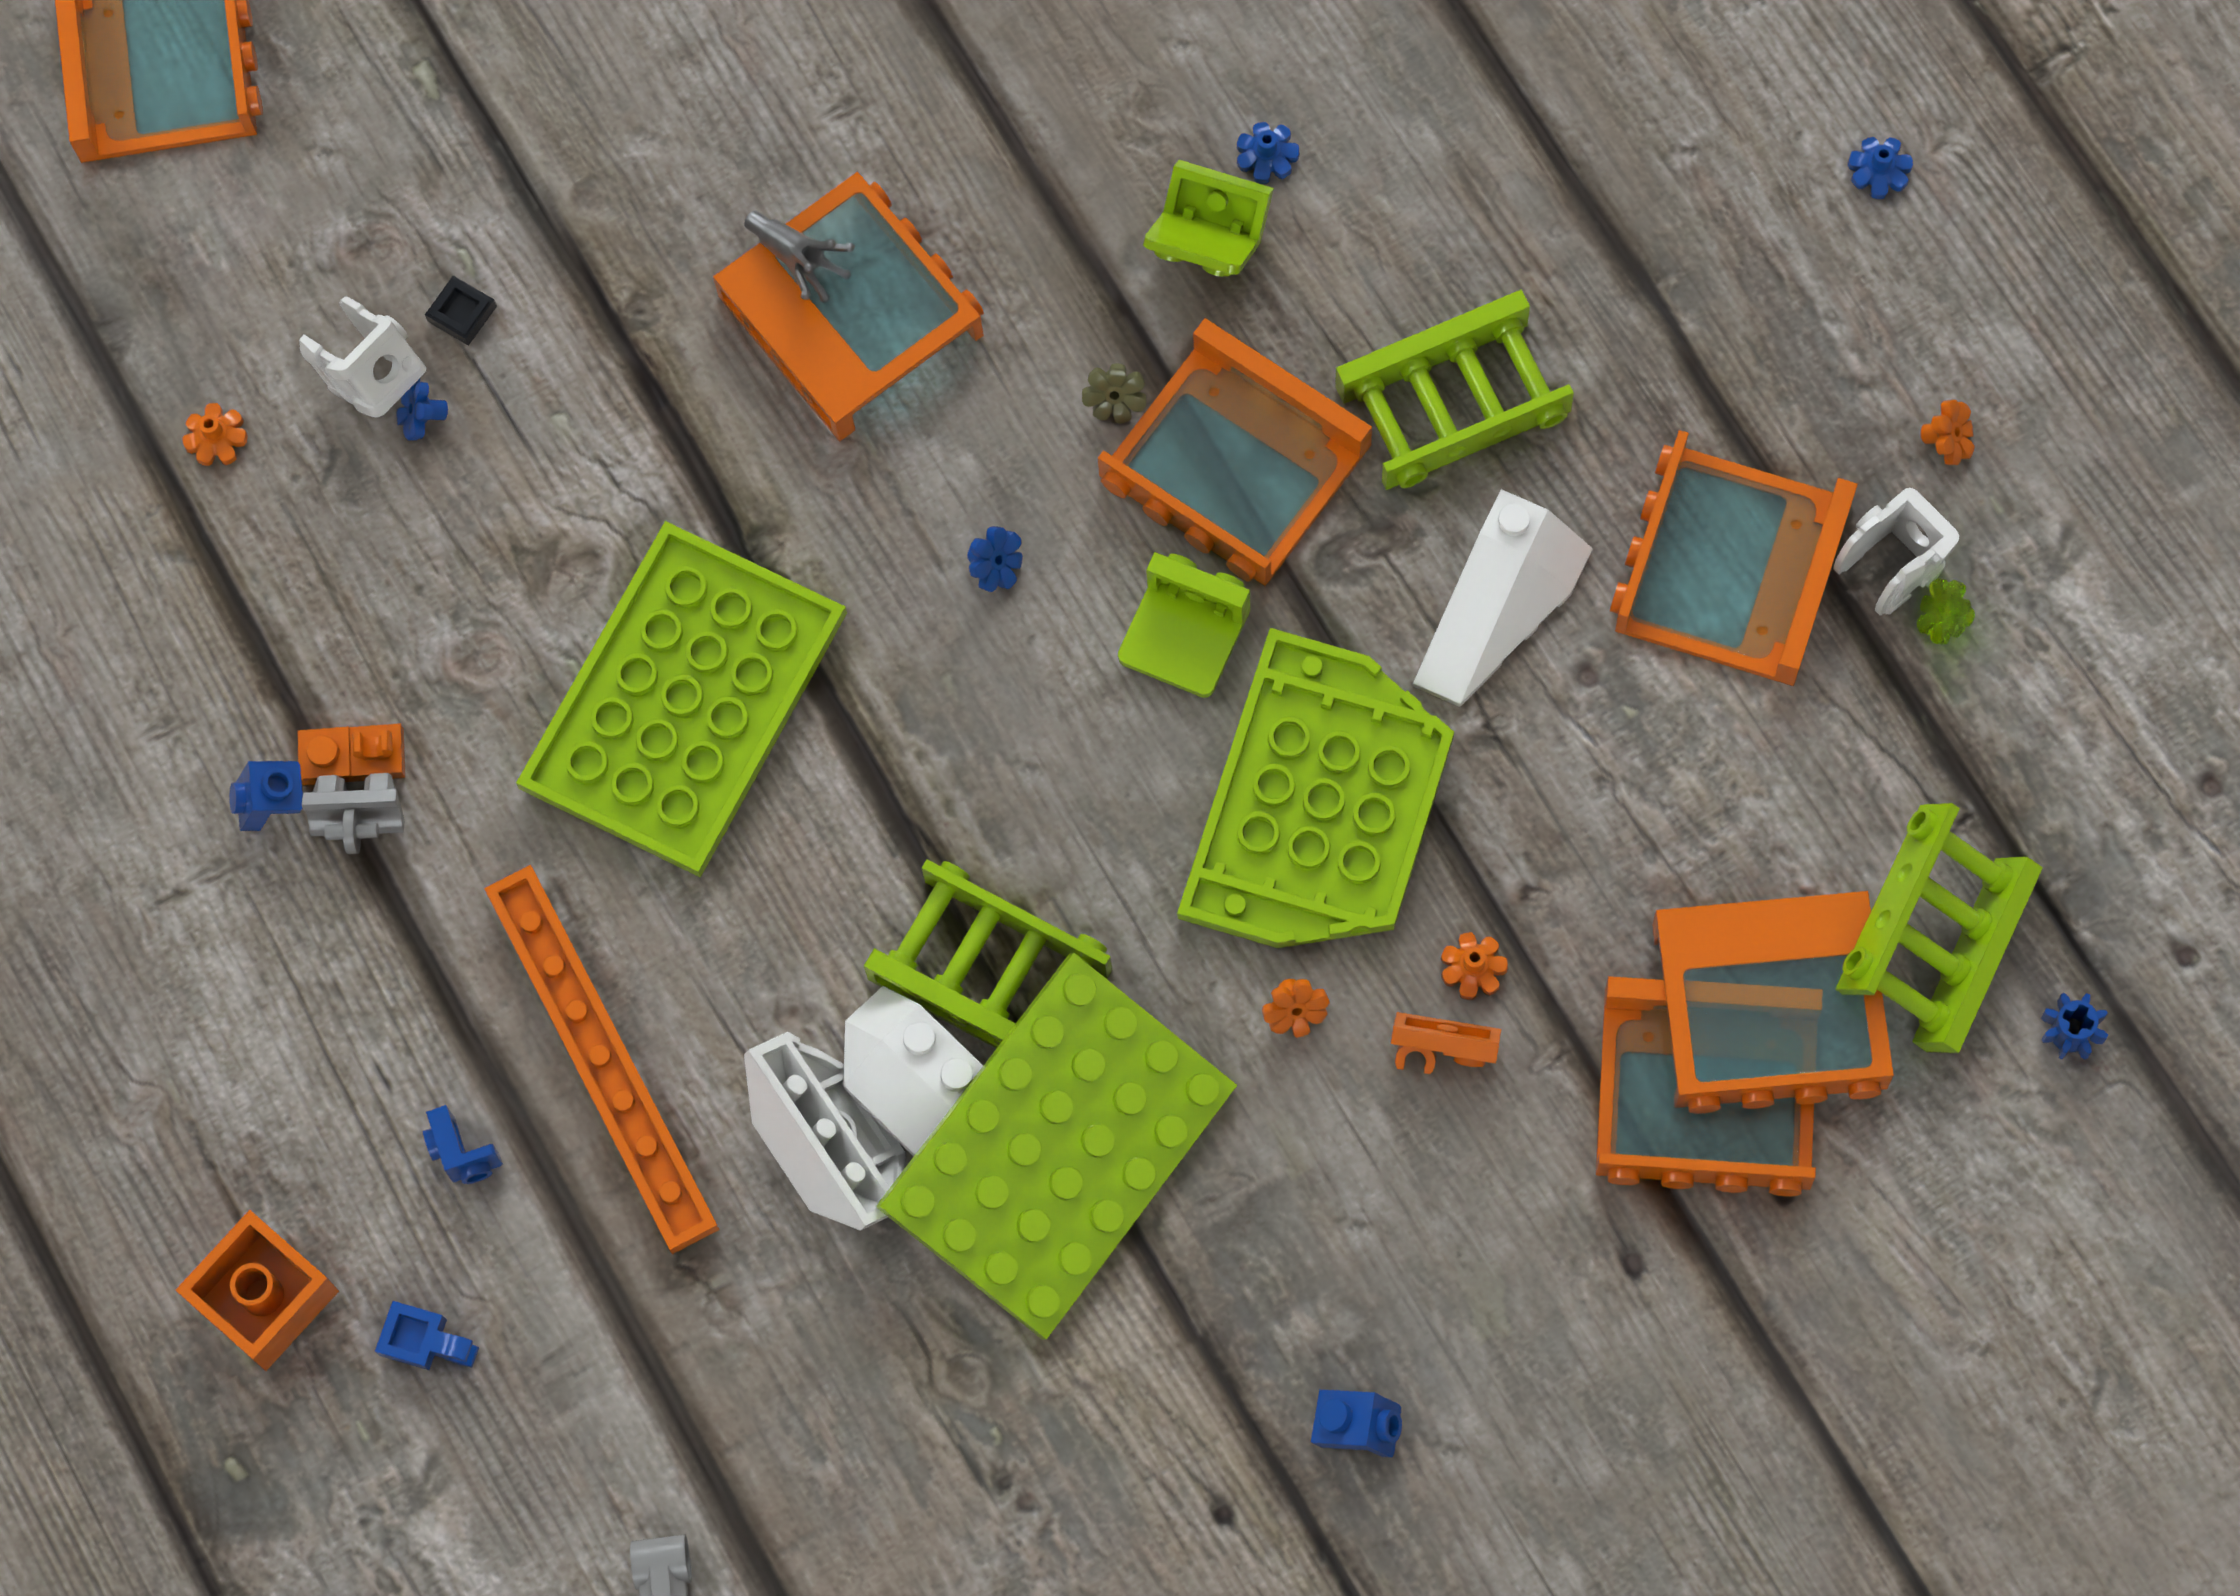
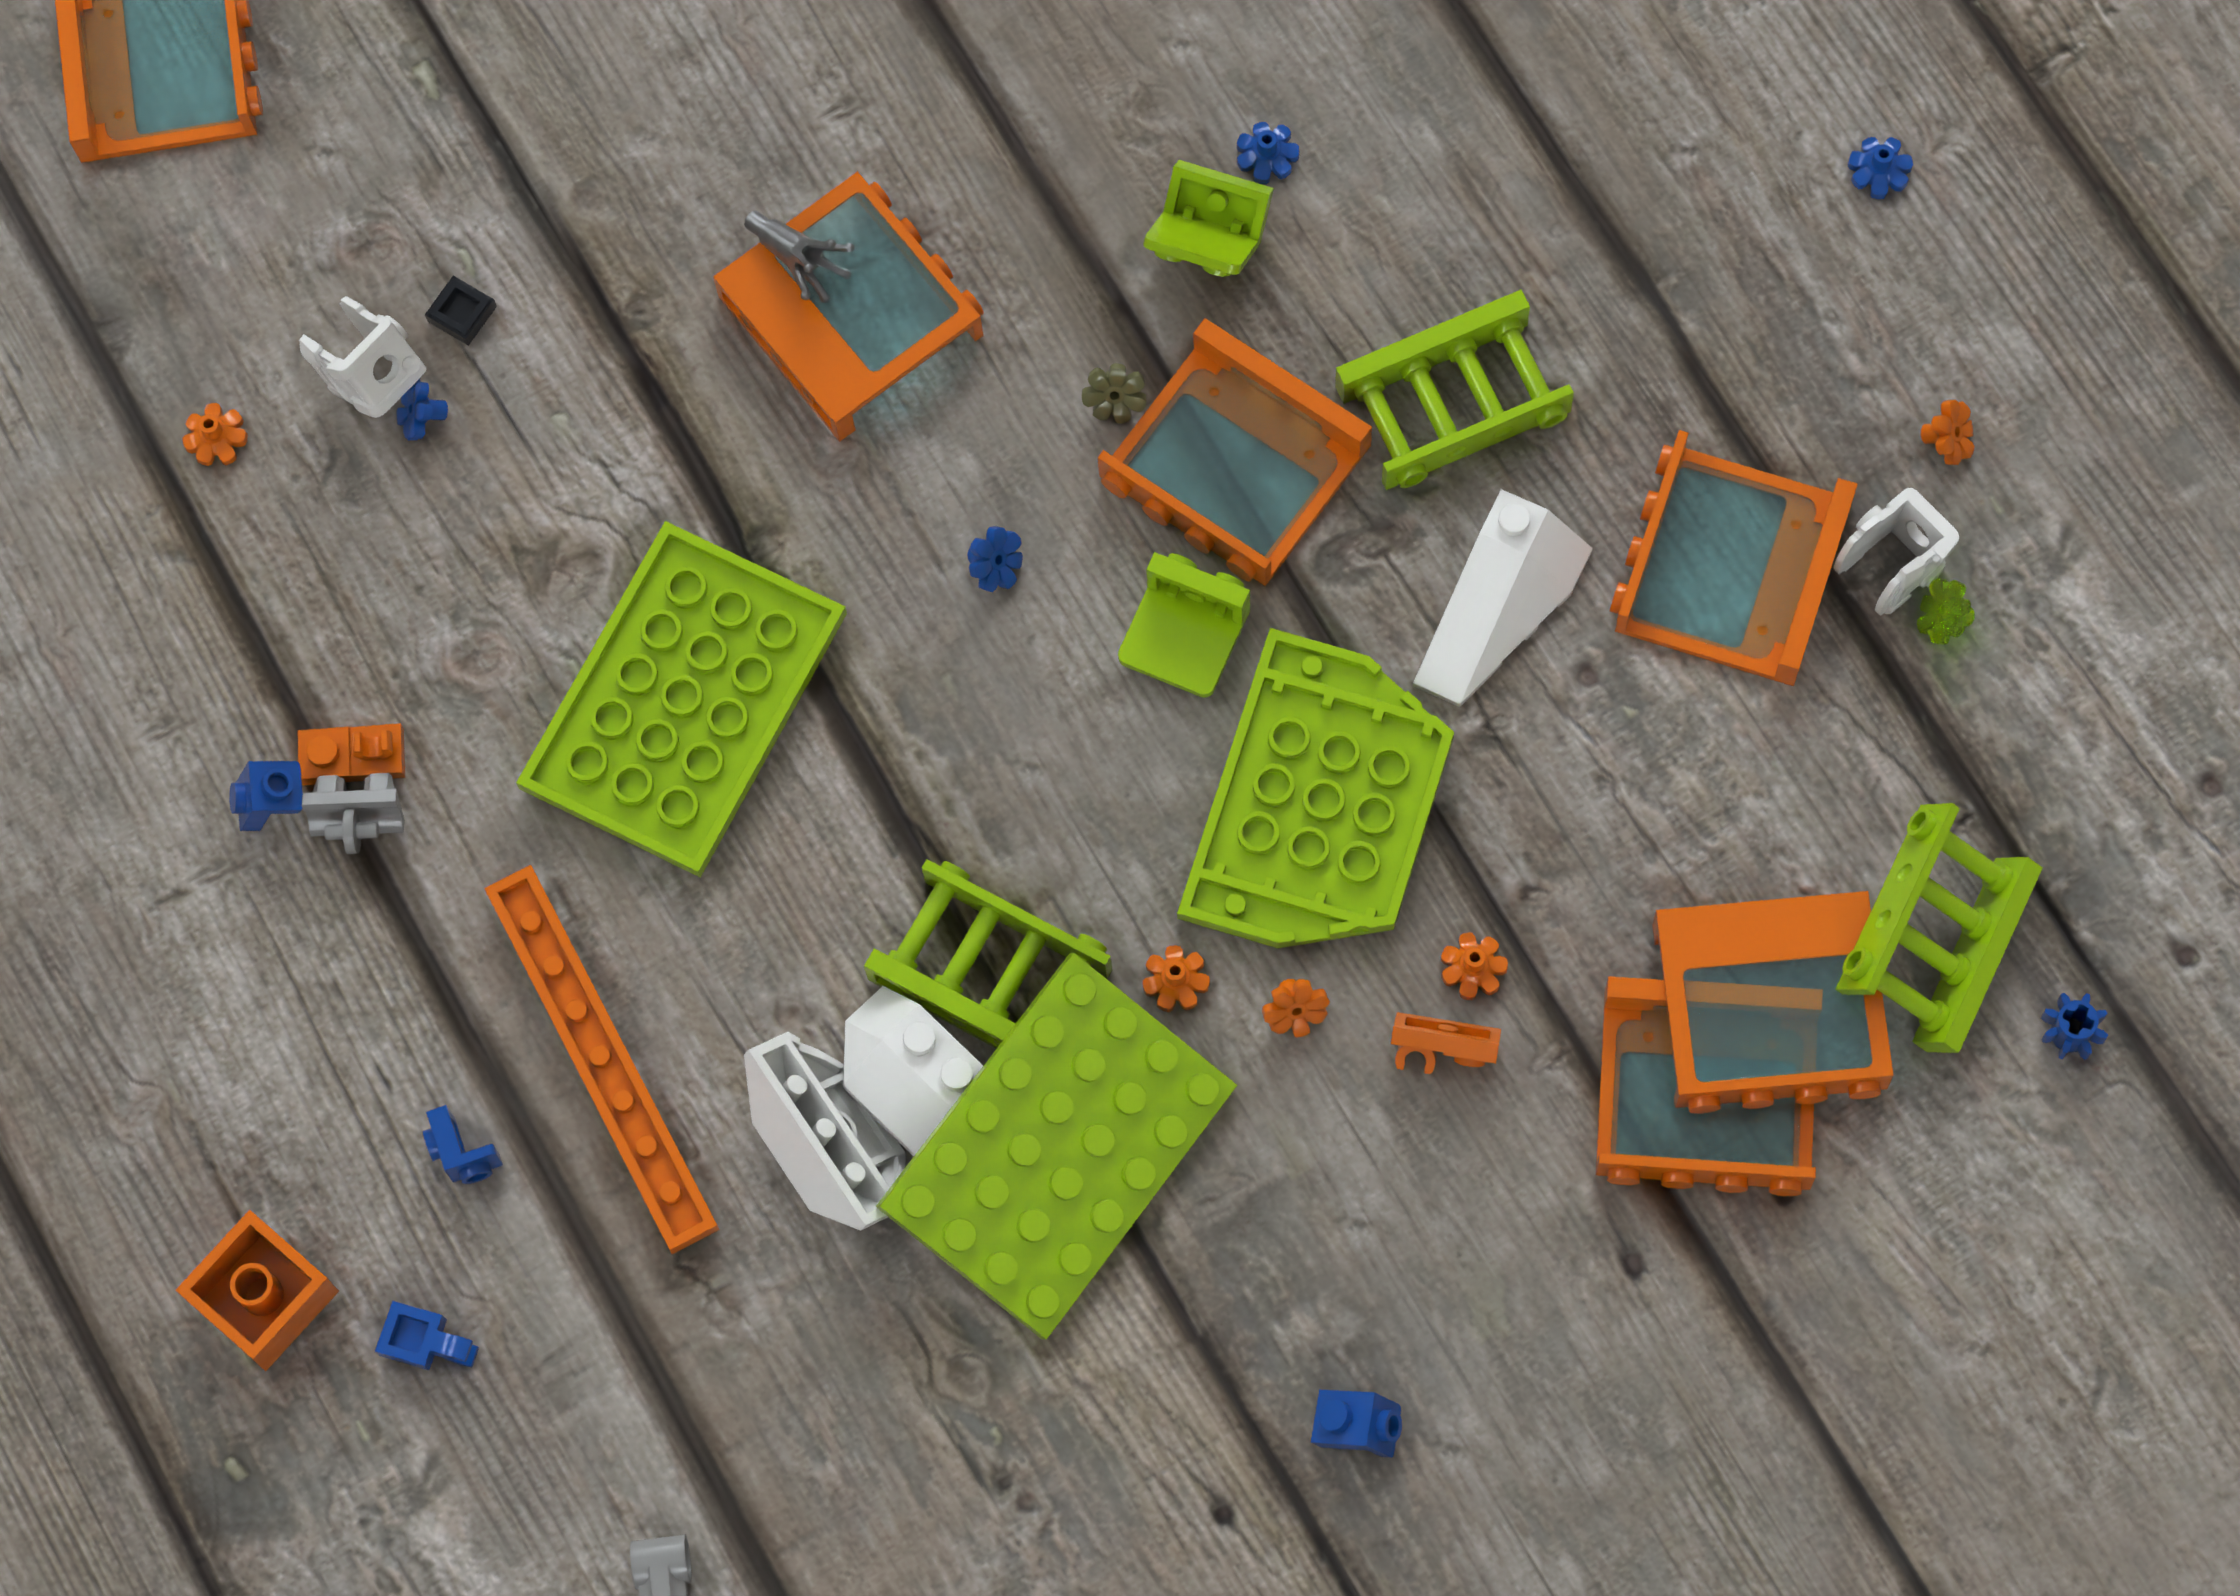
(1175, 979): none -> orange plant

